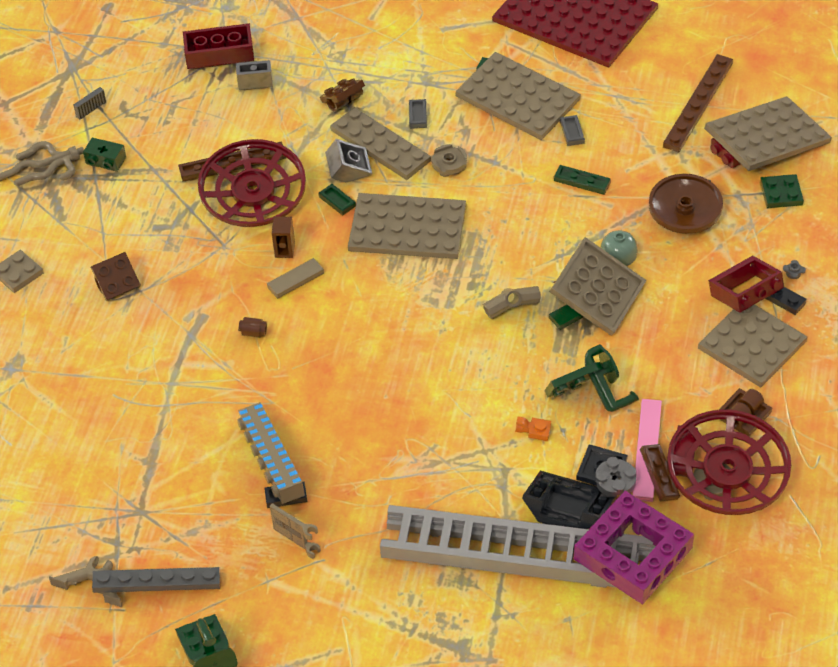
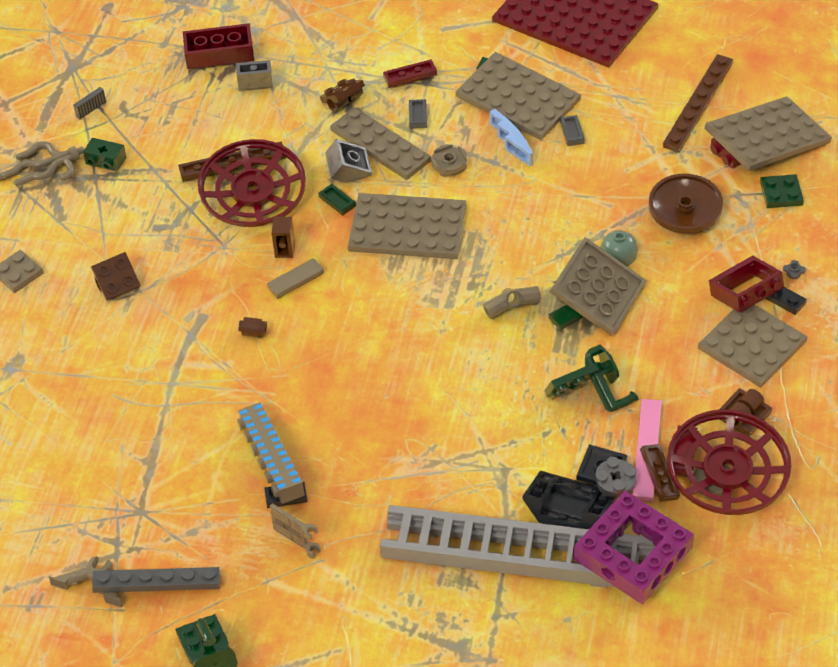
(410, 73): none -> dark red plate
(513, 139): none -> light blue slope
(537, 428): orange plate -> none
(582, 179): dark green tile -> none

